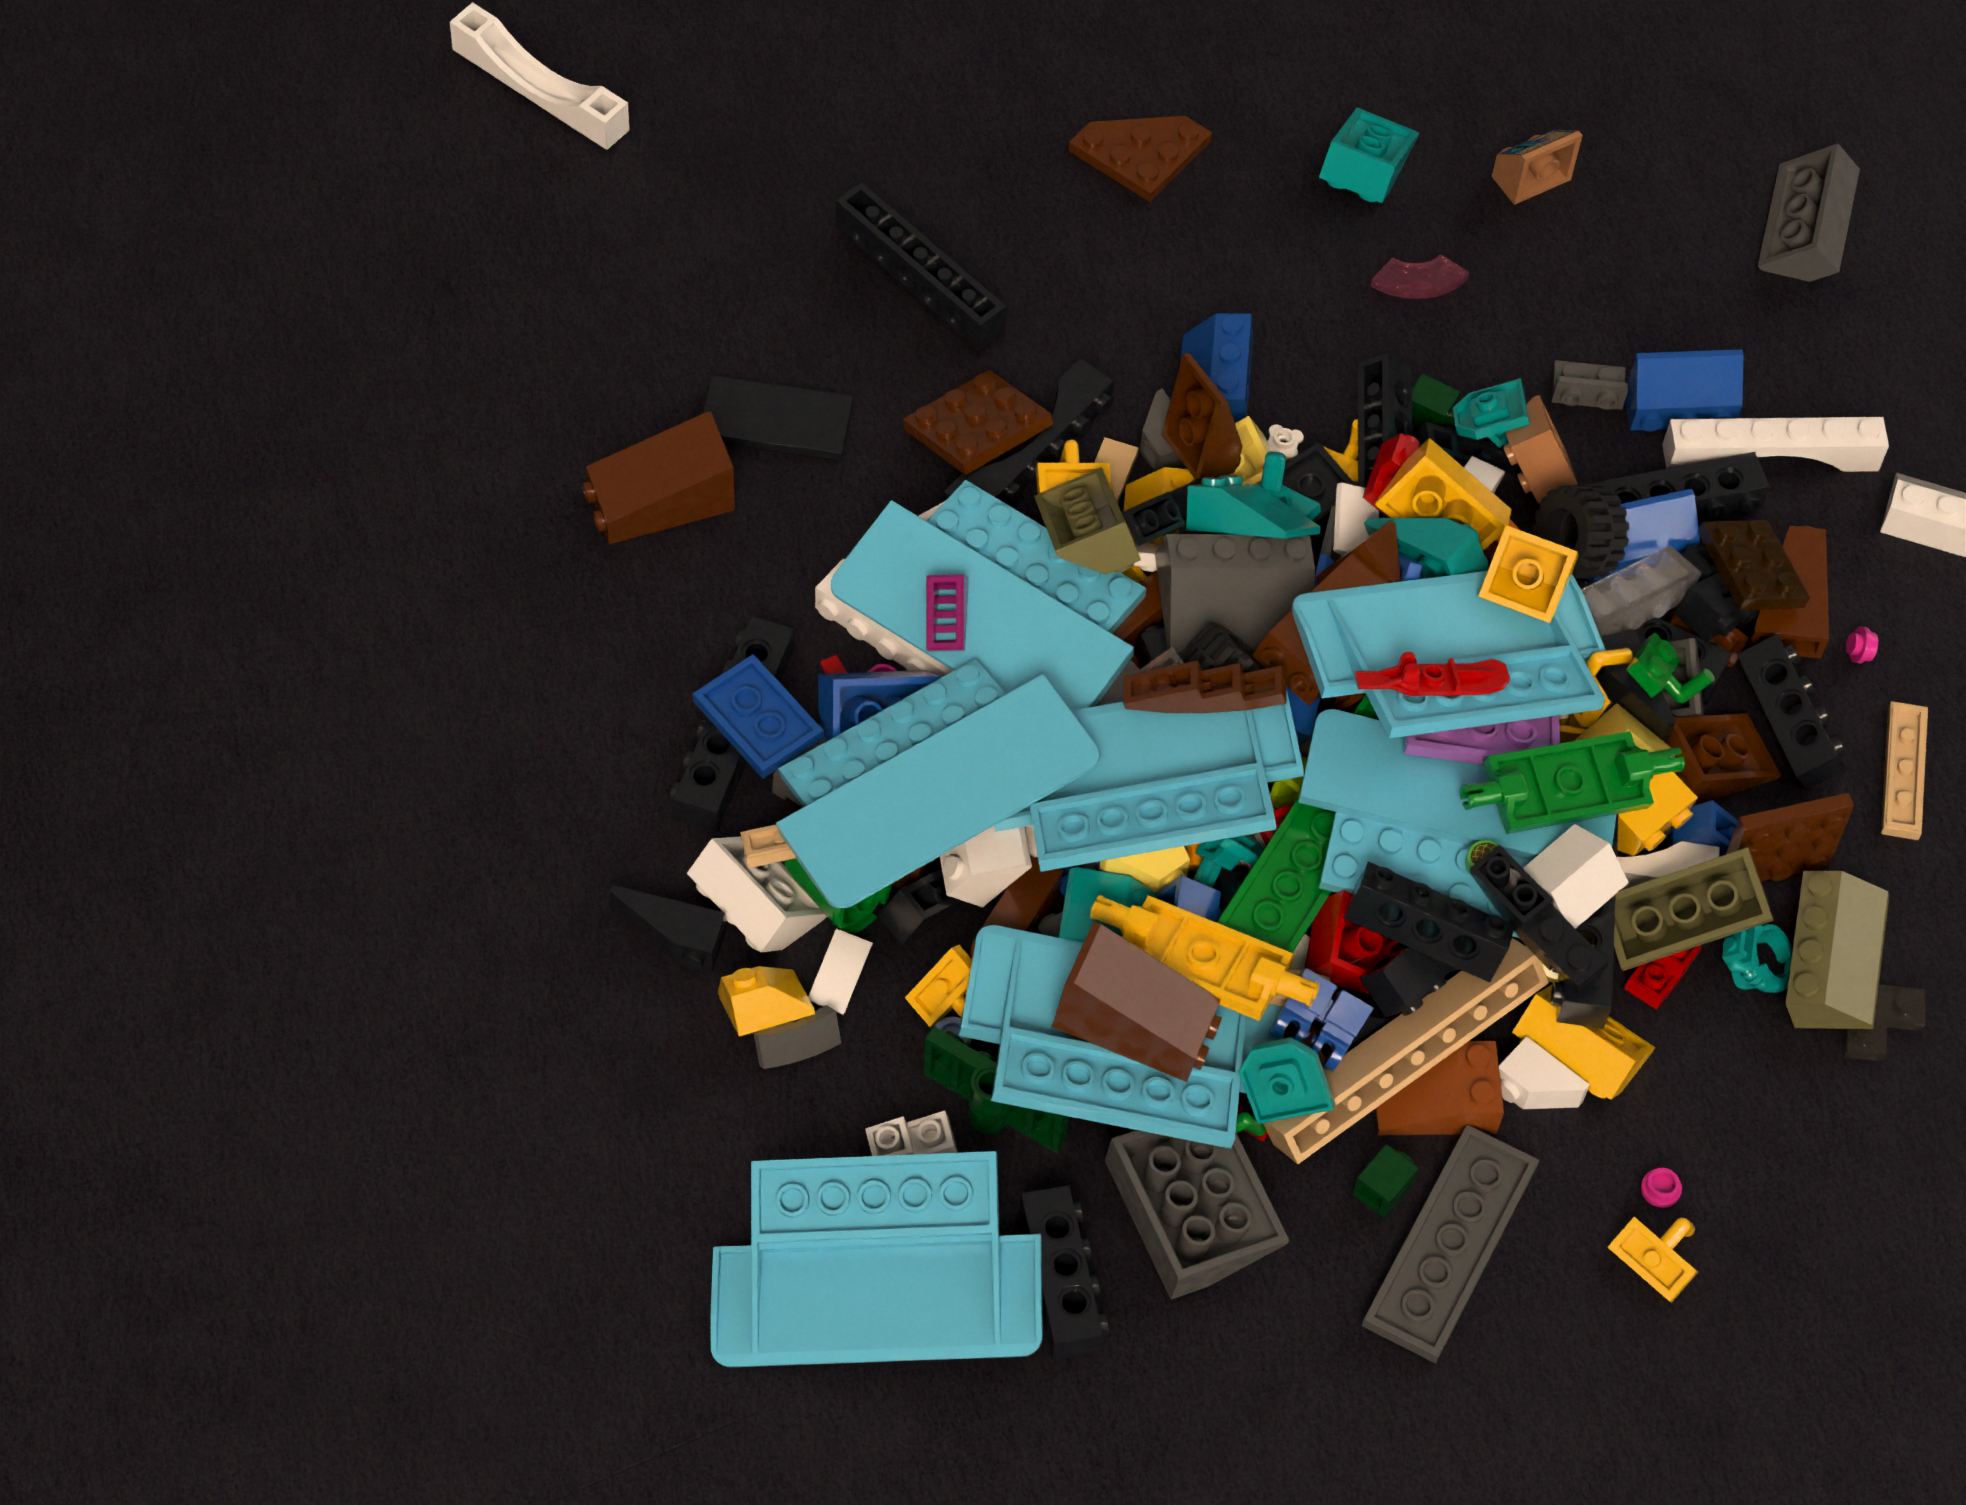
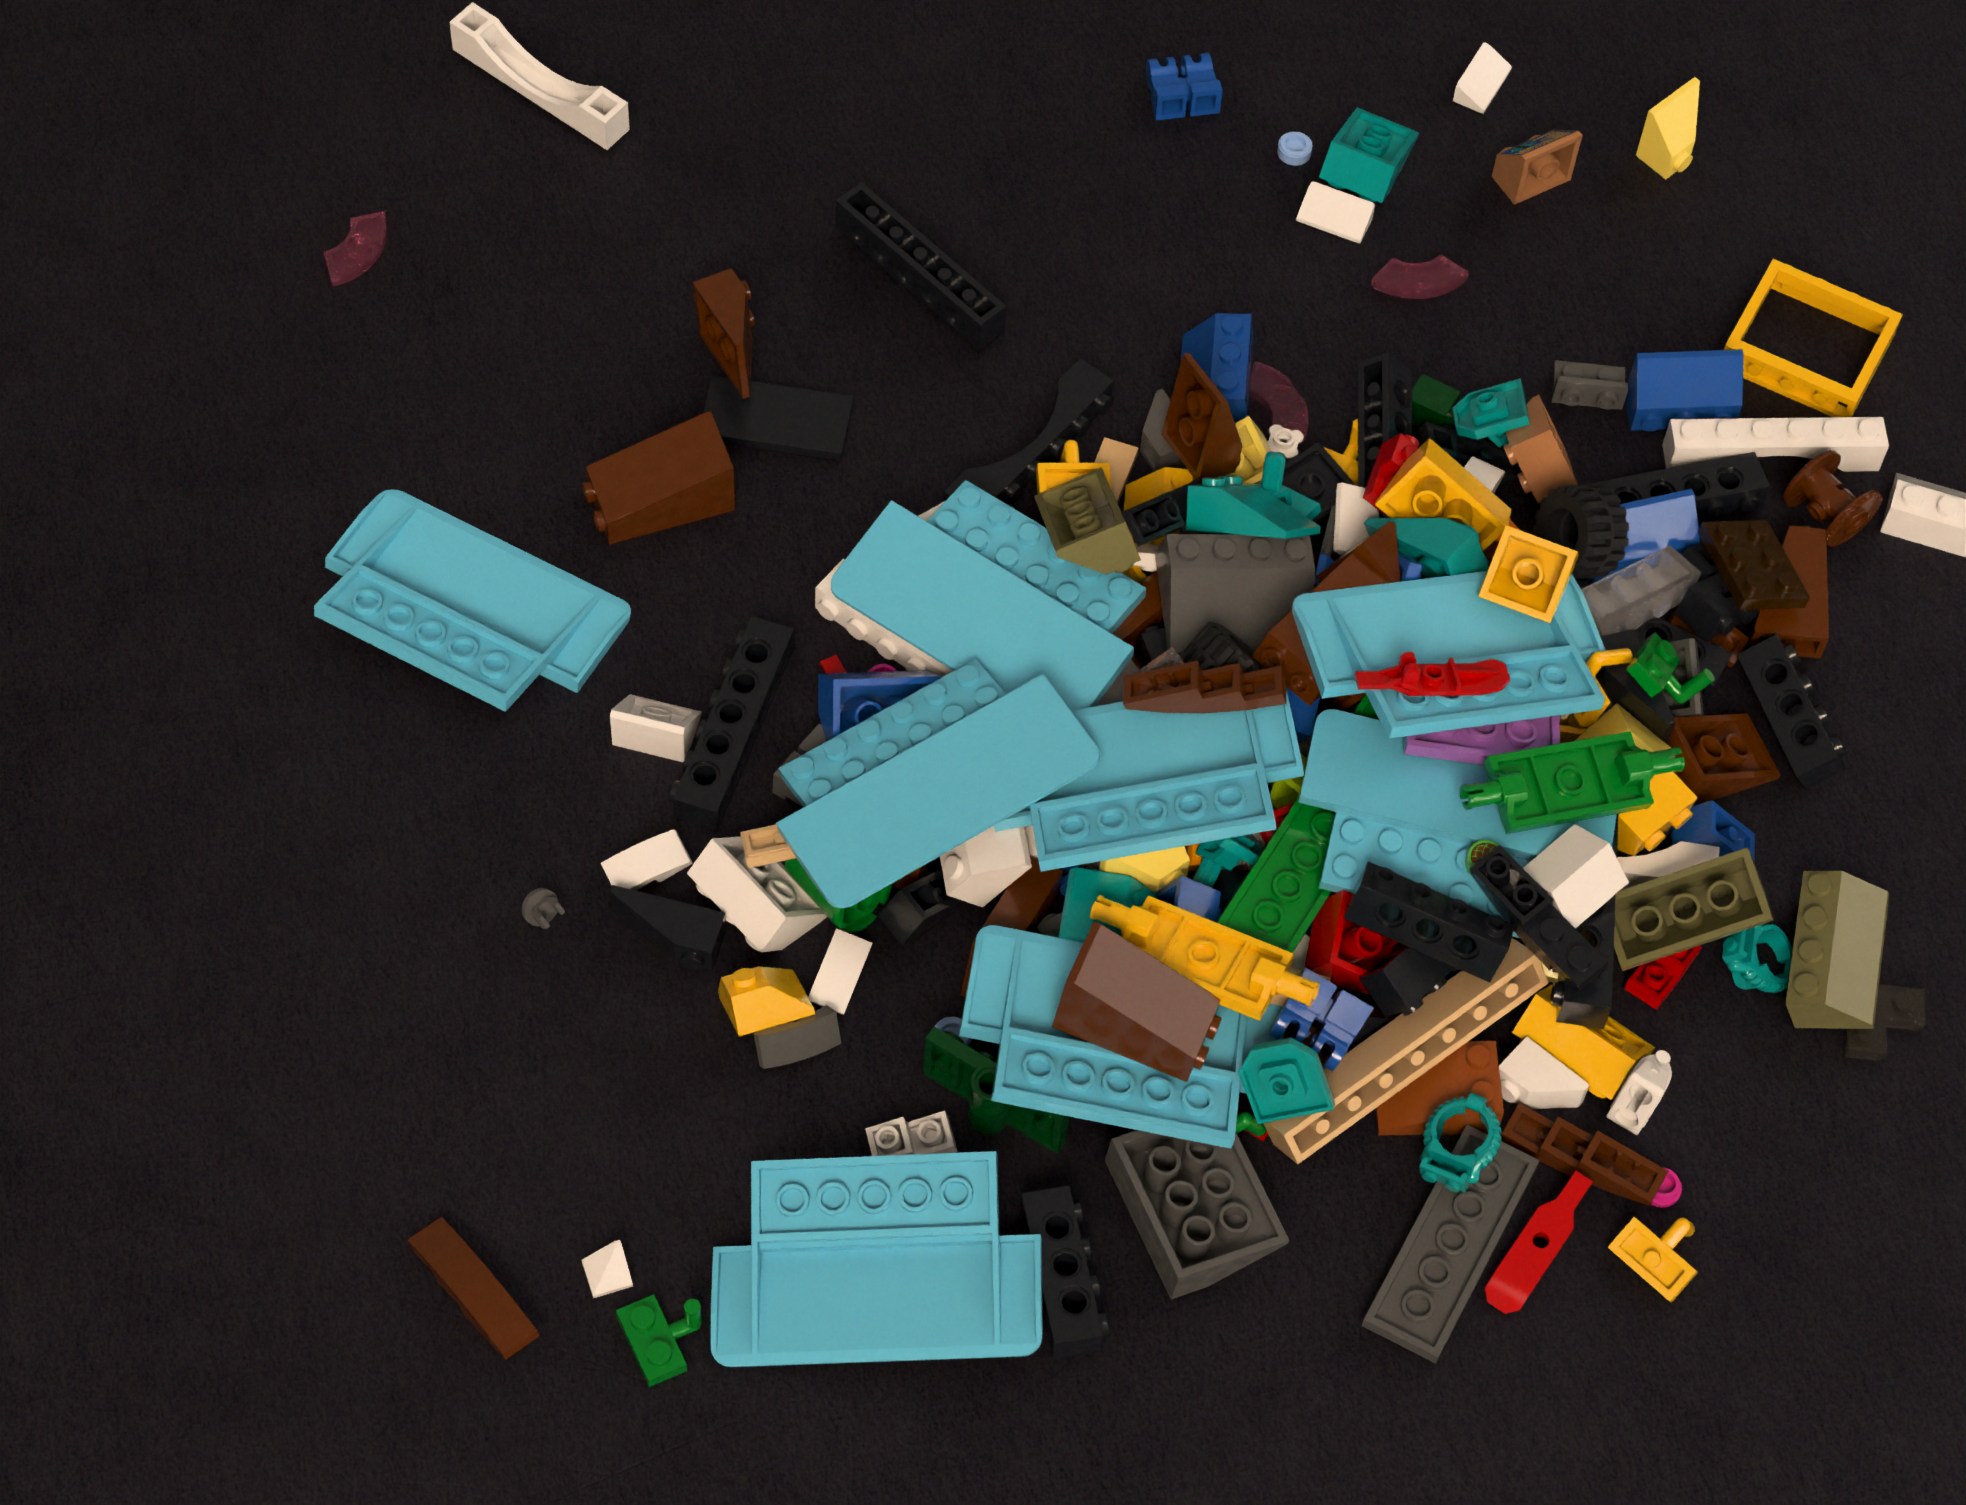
(359, 249): none -> clear pink tile
(465, 602): none -> medium azure slope
(473, 1288): none -> reddish brown slope
(541, 907): none -> dark grey plate
(607, 1270): none -> white slope
(647, 861): none -> white slope
(653, 727): none -> white slope
(655, 1340): none -> green plate
(727, 324): none -> reddish brown slope
(758, 716): blue plate -> none
(933, 585): magenta slope -> none
(942, 987): yellow plate -> none
(977, 422): reddish brown plate -> none
(1141, 151): reddish brown plate -> none
(1195, 89): none -> blue legs
(1279, 398): none -> clear pink tile
(1294, 148): none -> light blue tile
(1336, 212): none -> white slope
(1385, 1180): dark green brick -> none
(1455, 1170): none -> teal piece
(1482, 79): none -> white slope
(1527, 1263): none -> red piece
(1596, 1157): none -> reddish brown slope
(1641, 1092): none -> white piece
(1671, 131): none -> light yellow slope
(1793, 379): none -> yellow window
(1793, 836): reddish brown plate -> none
(1810, 215): dark grey slope -> none
(1828, 501): none -> reddish brown hose
(1862, 645): dark pink plate -> none
(1904, 770): tan tile -> none

